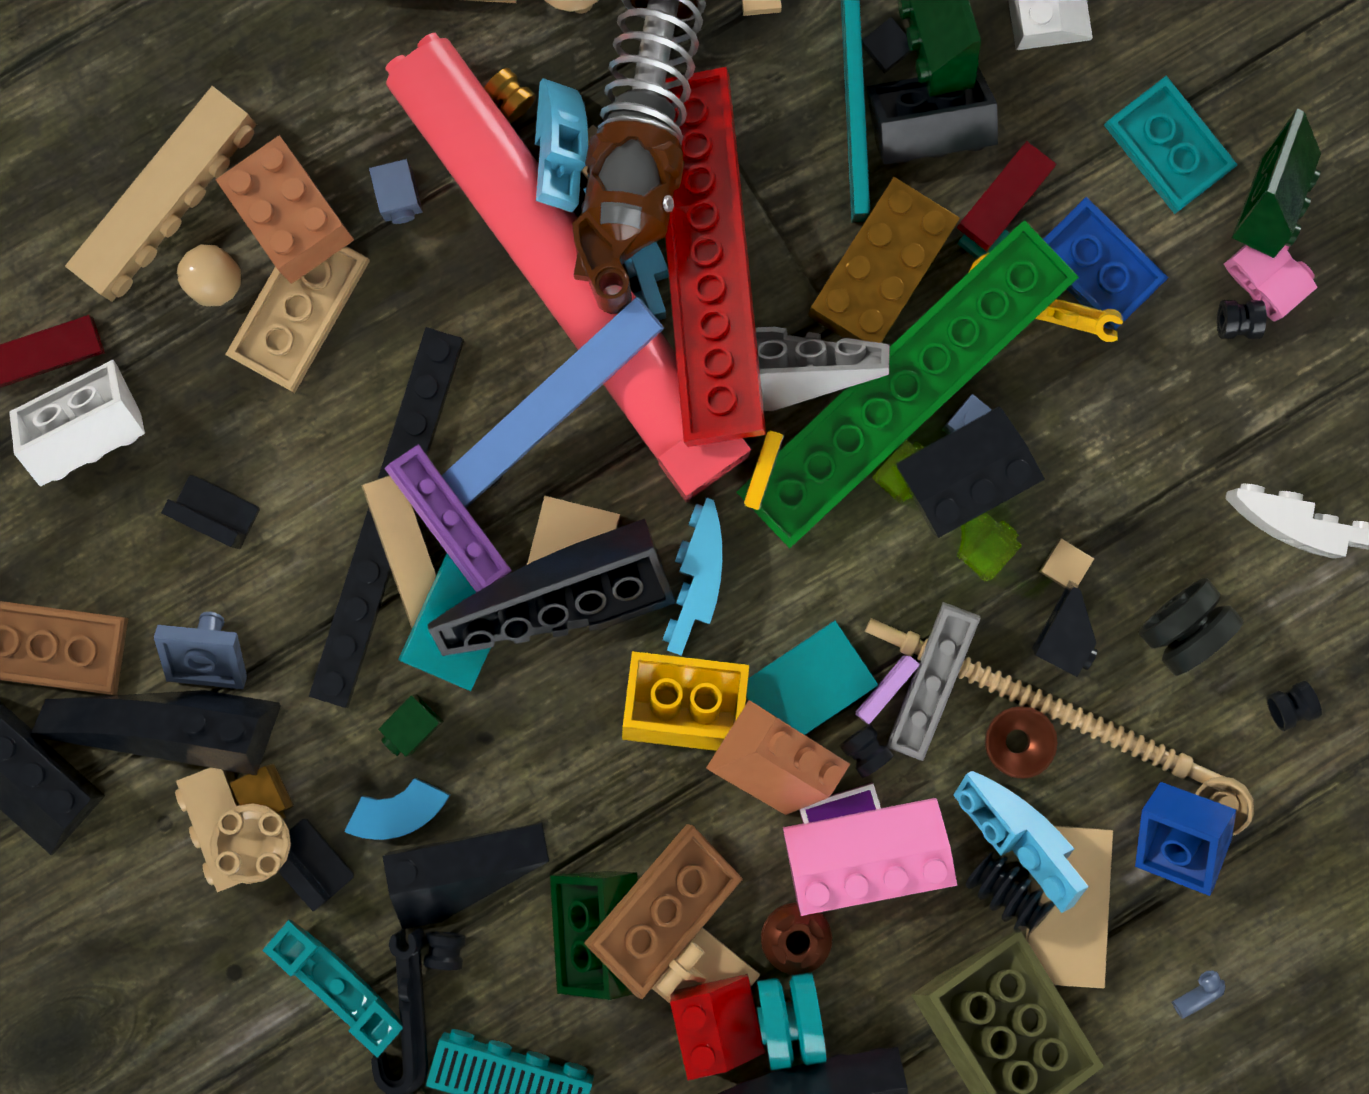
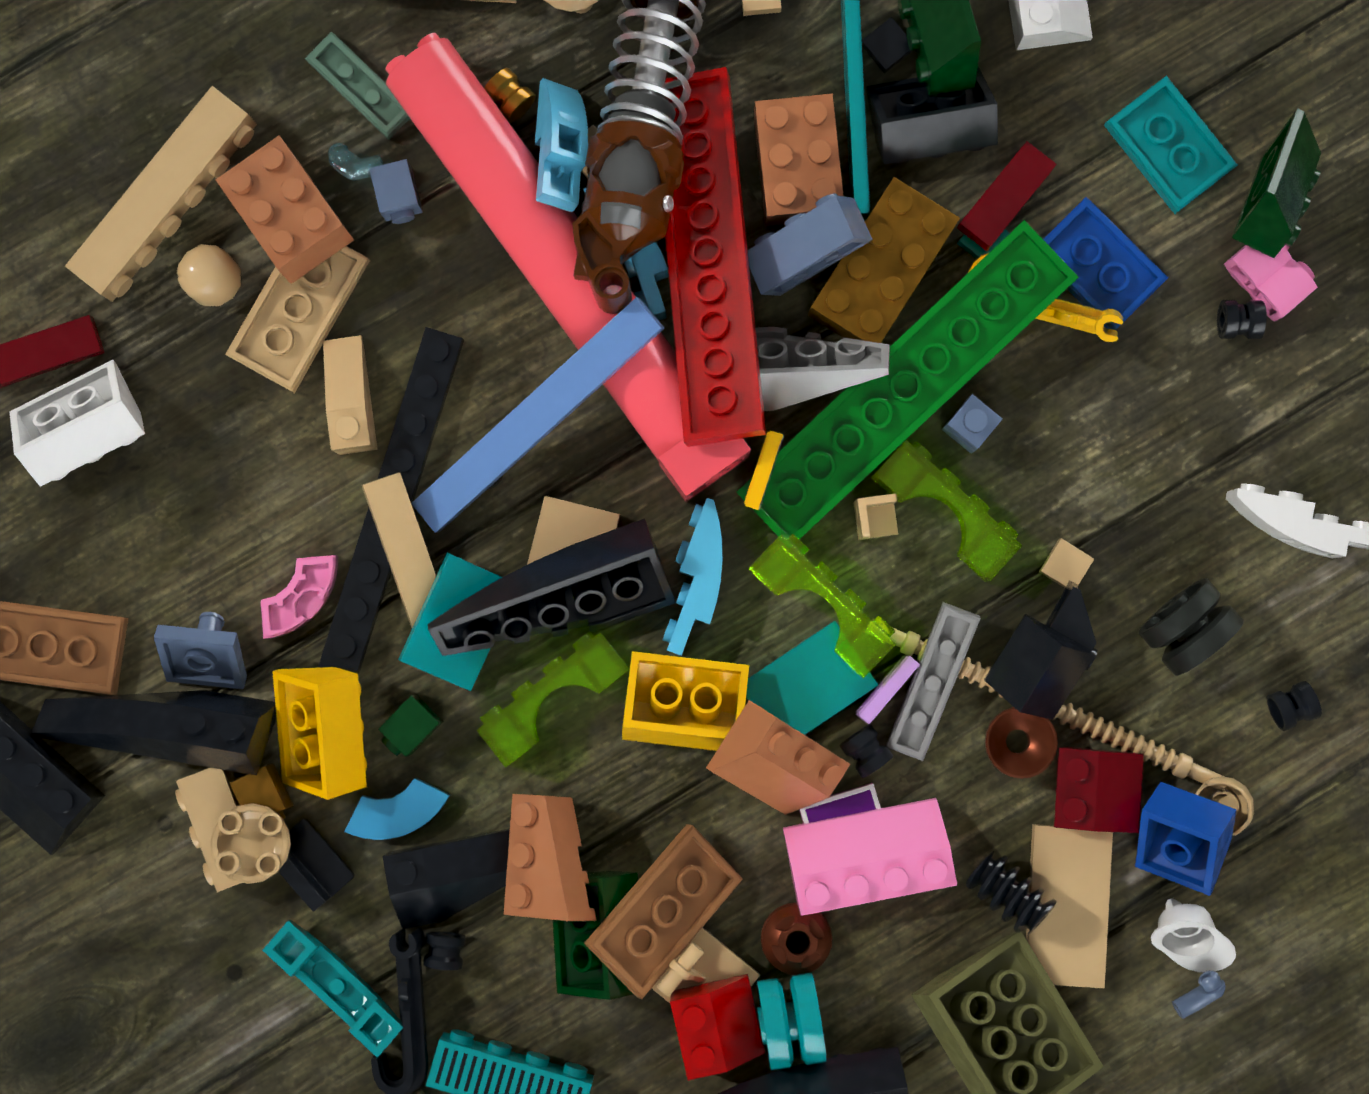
(213, 512): black panel -> none
(301, 598): none -> bright pink tile
(320, 730): none -> yellow slope
(348, 396): none -> tan slope
(349, 164): none -> clear light blue arm
(358, 84): none -> sand green tile
(447, 518): medium lavender tile -> none
(514, 729): none -> clear neon green arch
(545, 861): none -> nougat wedge
(796, 154): none -> nougat brick
(807, 244): none -> sand blue brick
(861, 639): none -> clear neon green arch
(876, 516): none -> tan panel
(969, 471): black slope -> none
(1018, 827): medium azure slope -> none
(1038, 668): none -> black slope
(1098, 790): none -> dark red slope
(1191, 938): none -> white piece

